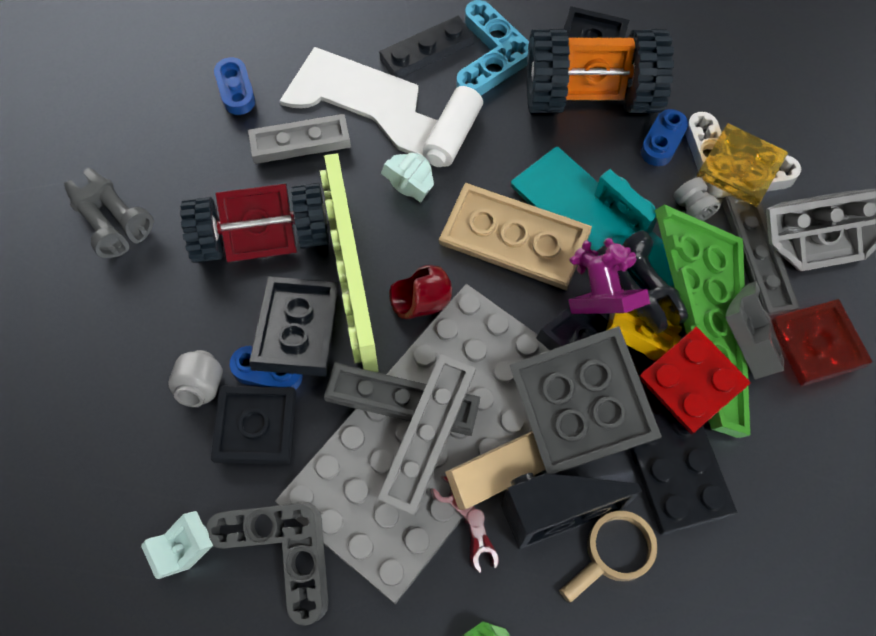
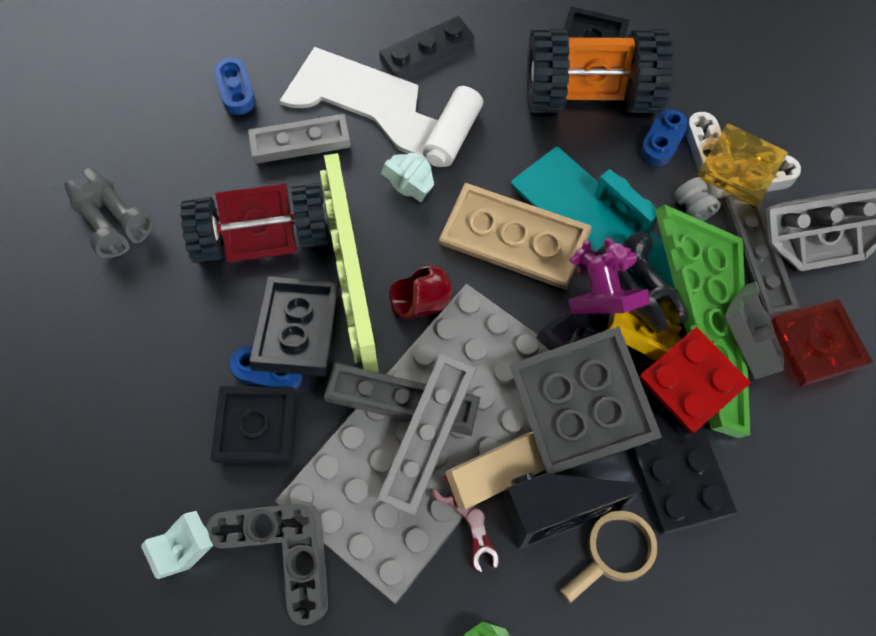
(195, 378): light grey head -> none
(500, 48): medium azure beam -> none

